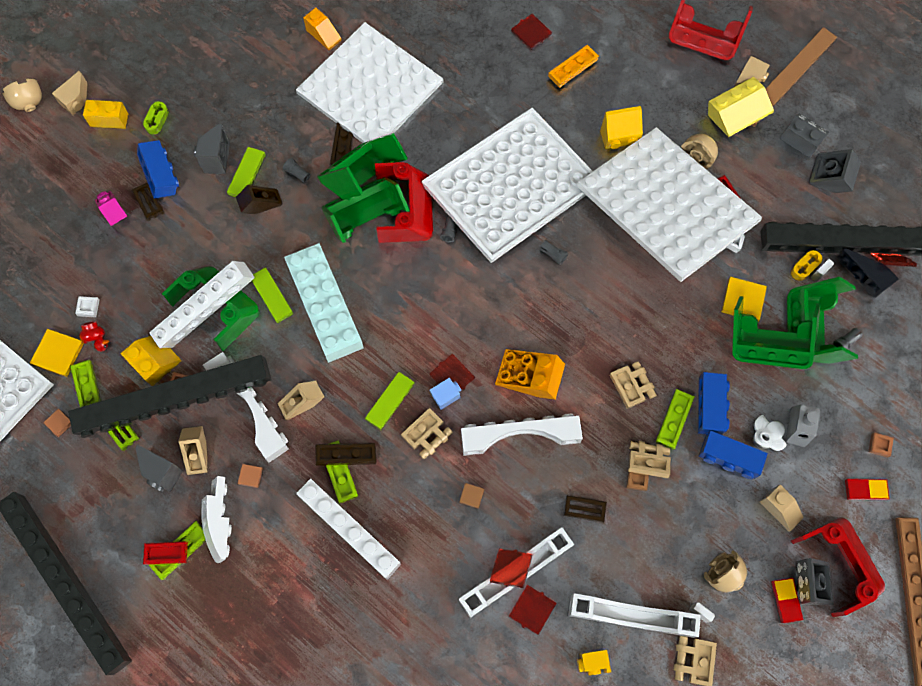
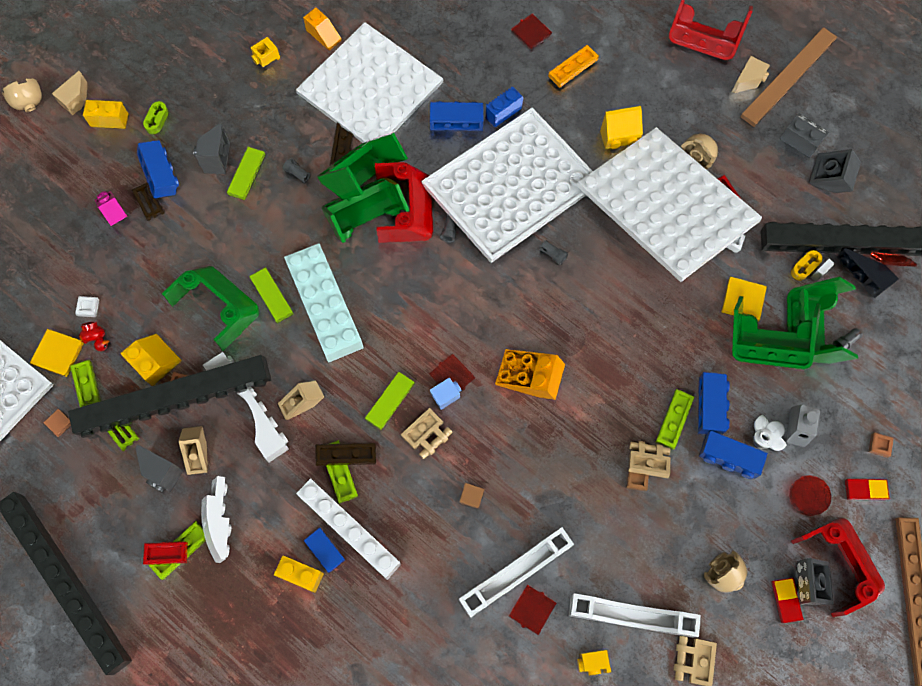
(202, 304): white brick -> none
(250, 476): nougat tile -> none
(258, 199): dark brown slope -> none
(264, 52): none -> yellow brick
(298, 574): none -> yellow brick
(324, 550): none -> blue tile
(456, 116): none -> blue brick
(504, 106): none -> blue brick
(511, 568): clear red piece -> none
(561, 430): white arch -> none
(583, 516): dark brown tile -> none
(627, 386): tan plate -> none
(706, 615): white tile -> none
(740, 106): light yellow slope -> none
(783, 507): tan slope -> none
(810, 495): none -> clear red tile

